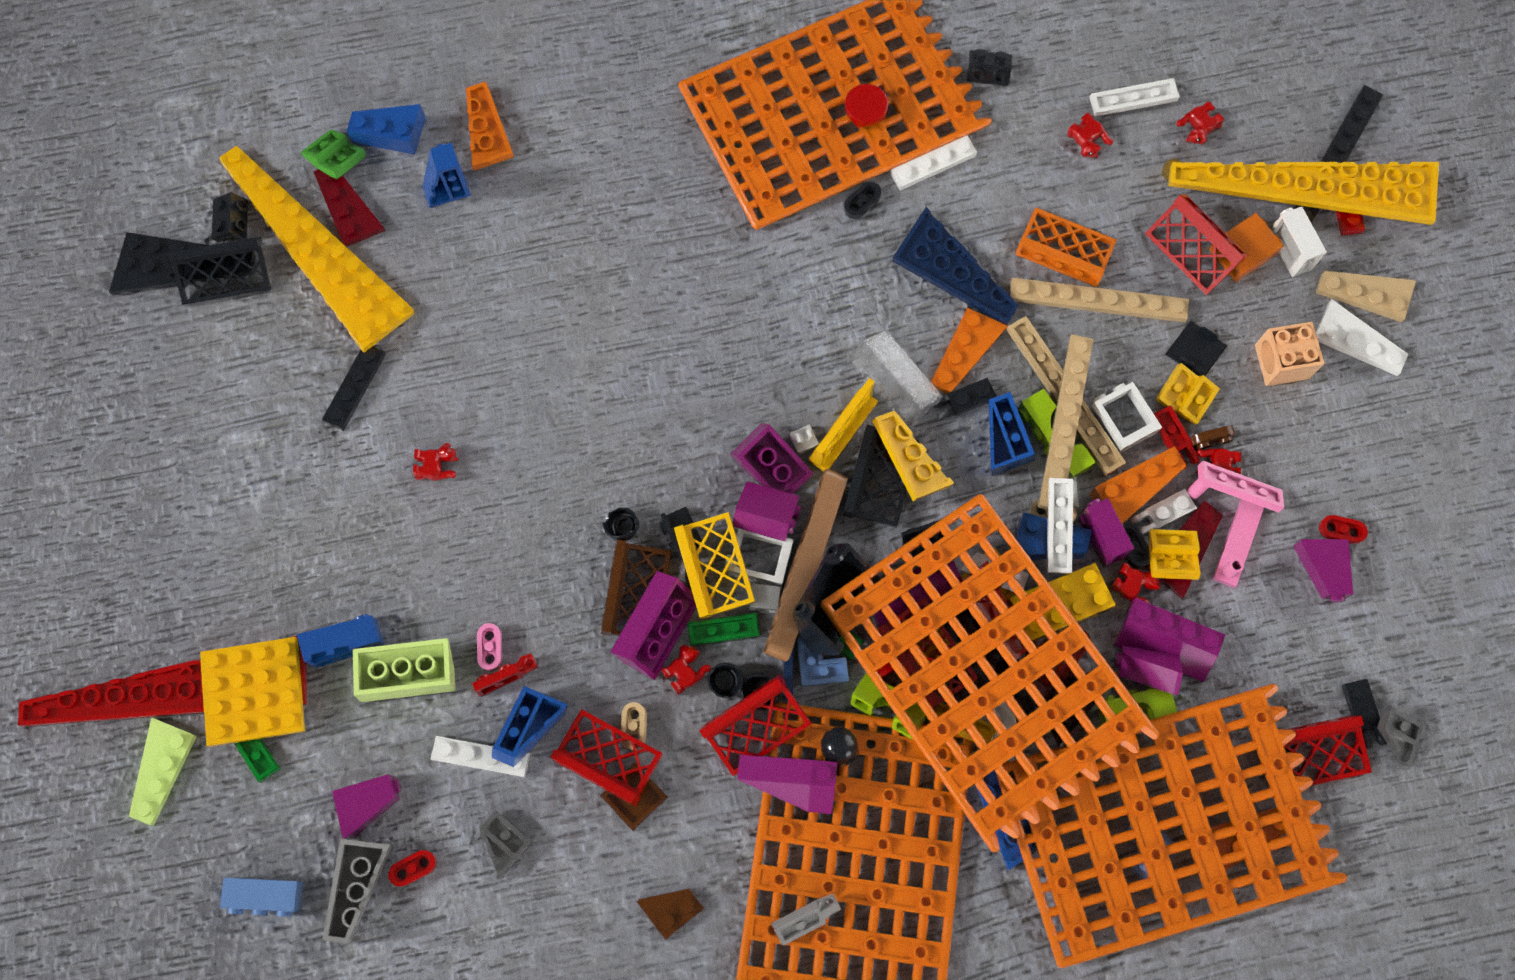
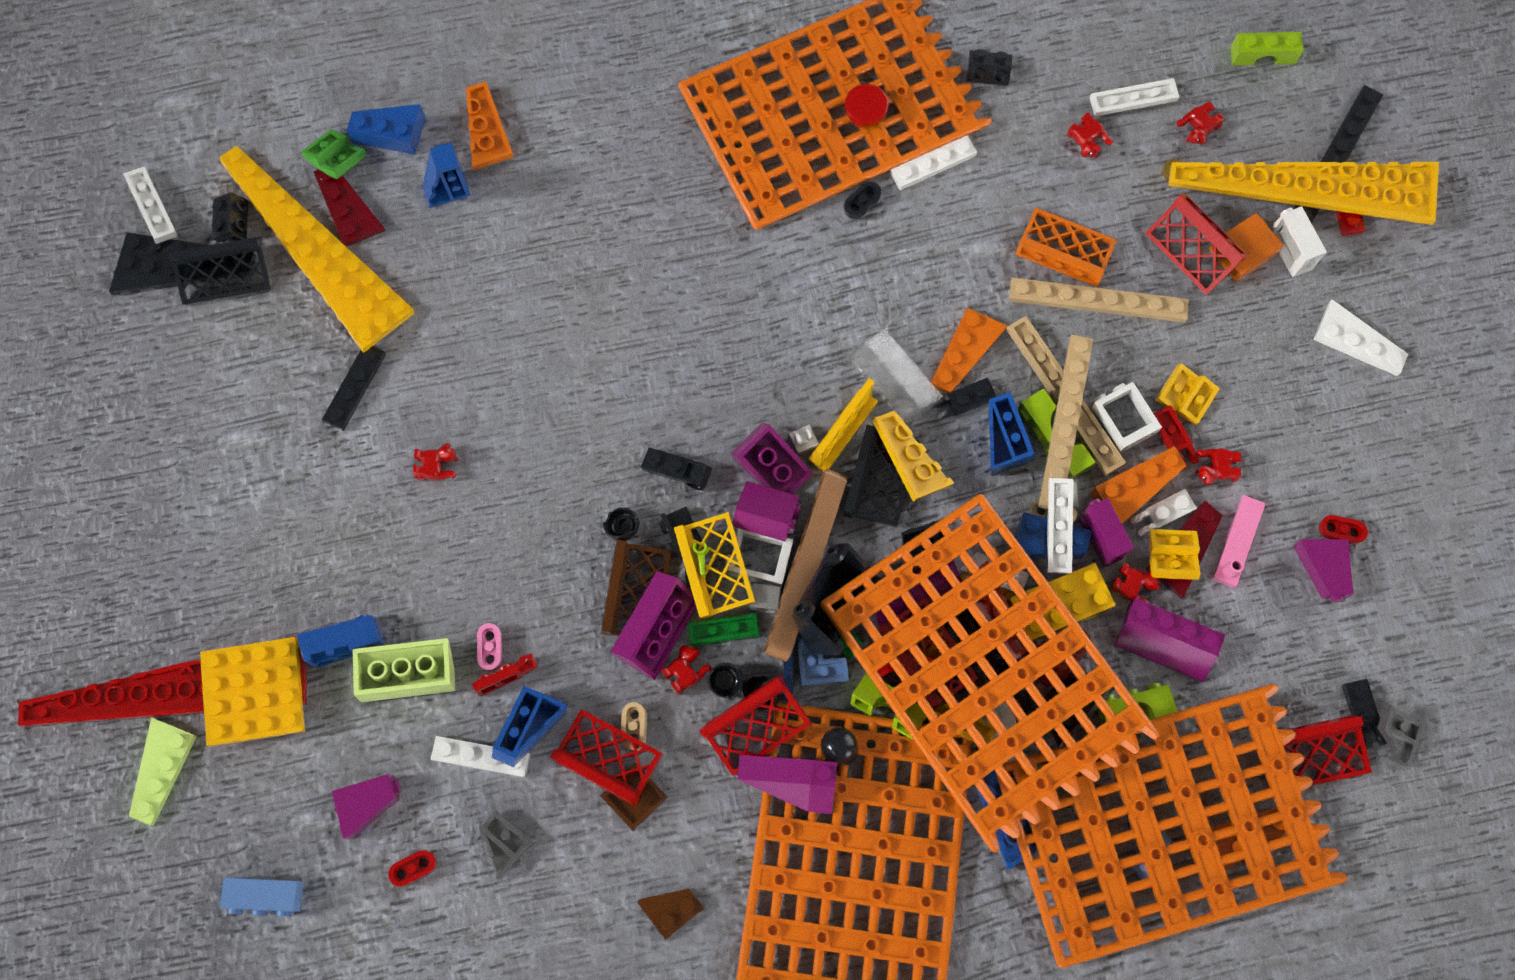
(150, 205): none -> white plate
(258, 758): green tile -> none
(353, 883): light grey wedge -> none
(677, 468): none -> black plate
(701, 557): none -> lime hand
(805, 919): light grey hinge -> none
(948, 265): dark blue wing -> none
(1140, 547): black plate -> none
(1150, 668): magenta slope -> none
(1196, 349): black piece -> none
(1205, 439): reddish brown plate -> none
(1236, 485): bright pink piece -> none
(1284, 46): none -> lime arch
(1289, 353): light nougat brick -> none
(1372, 293): tan wing -> none

